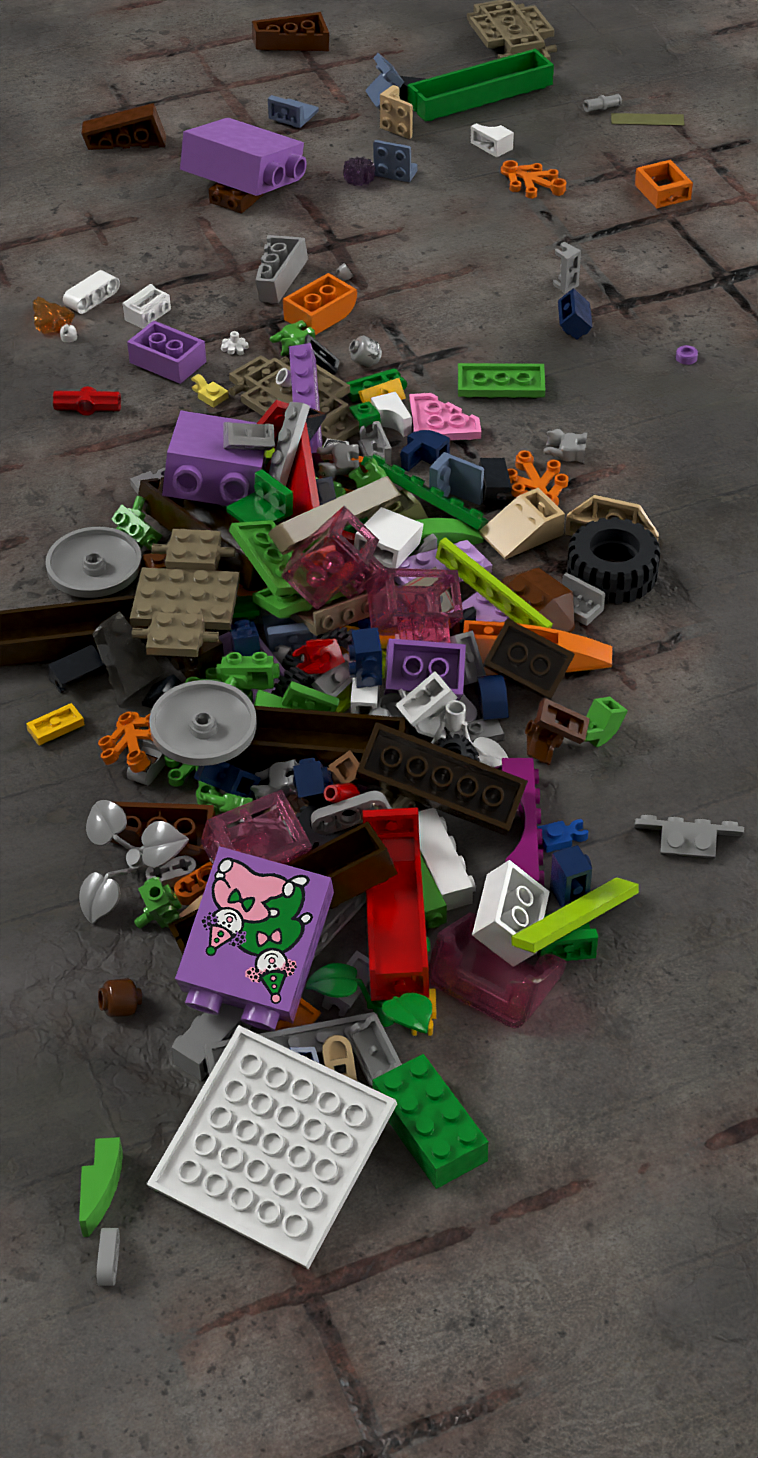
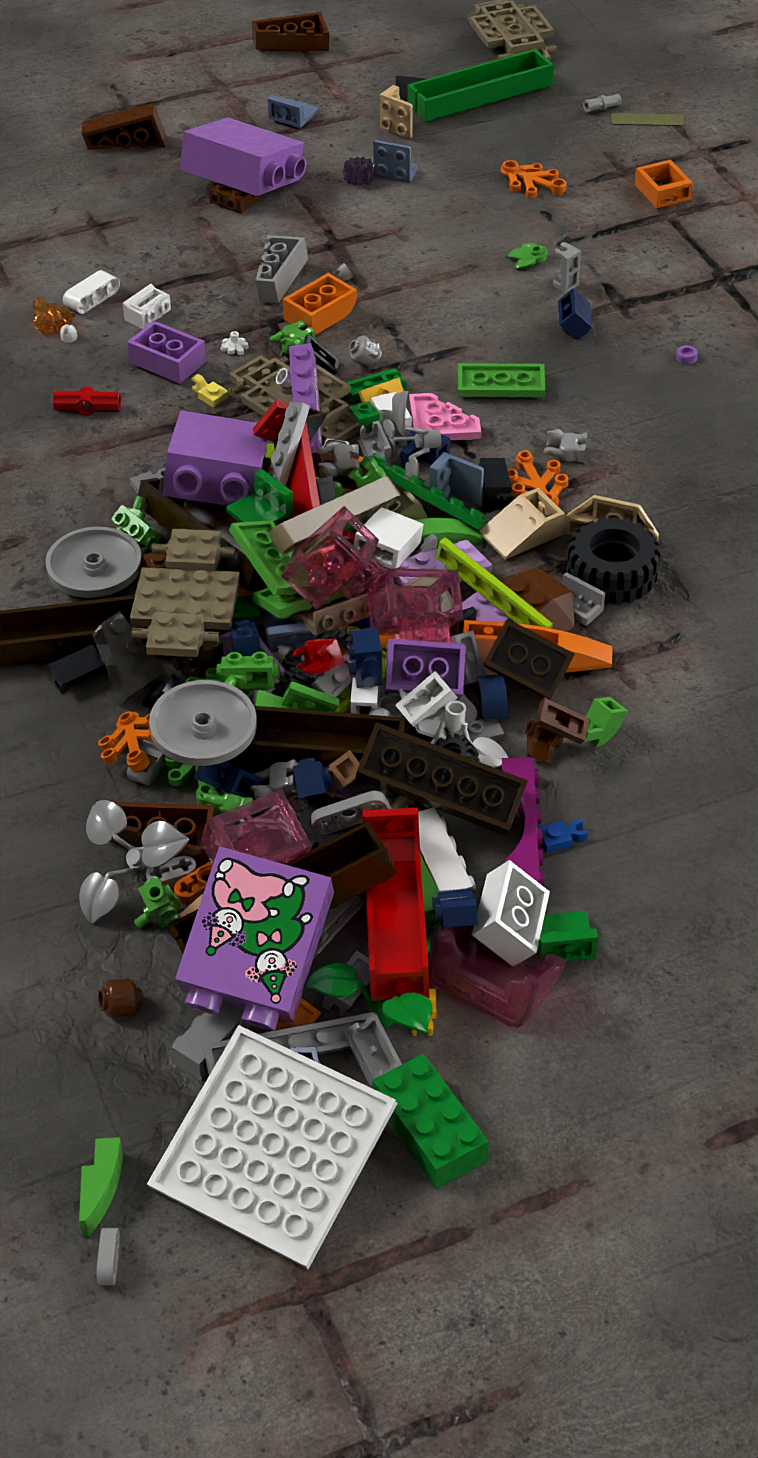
(55, 724): yellow plate -> none
(248, 436): light grey hinge -> none
(338, 1051): tan plate -> none
(340, 792): red cone -> none
(386, 79): sand blue bracket -> none
(425, 439): none -> light grey plant
(455, 908): none -> dark blue brick
(492, 139): white arch -> none
(528, 255): none -> bright green plate
(570, 875): dark blue brick -> none
(574, 915): lime tile -> none
(688, 838): light grey bracket -> none

